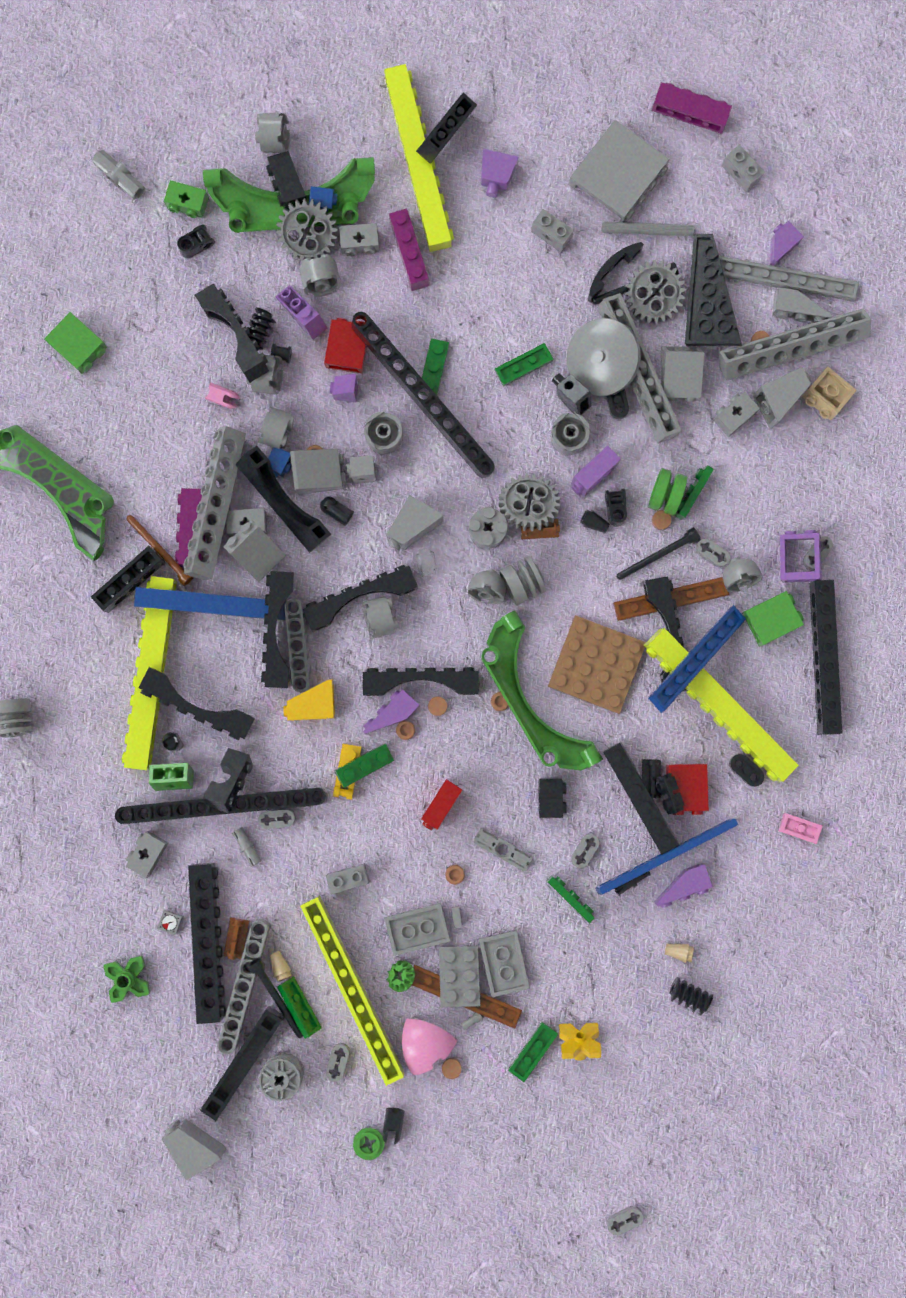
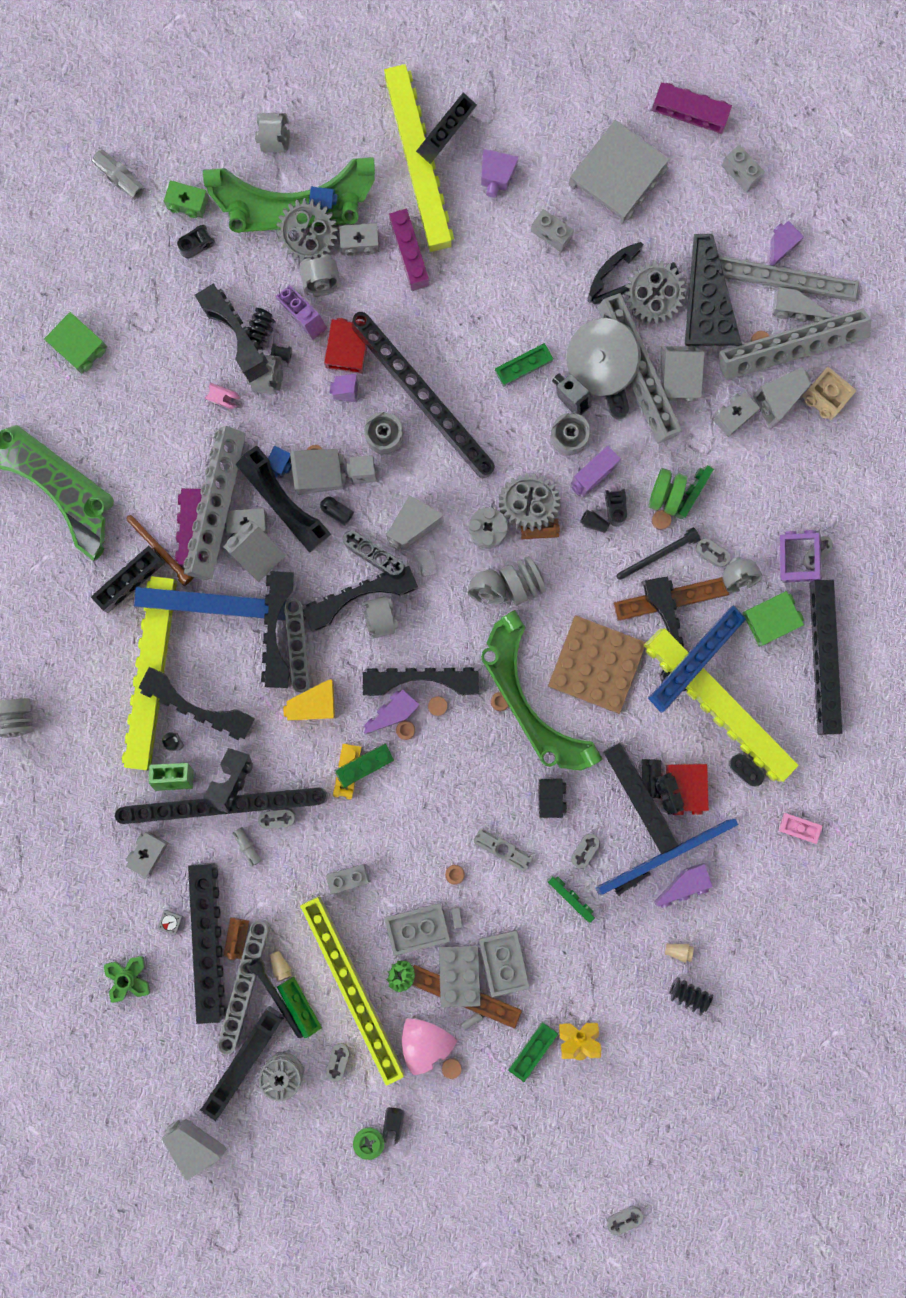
(275, 428): light grey brick -> none
(285, 179): black brick -> none
(375, 552): none -> beam
(434, 364): green plate -> none
(441, 805): red brick -> none
(648, 228): light grey axle -> none

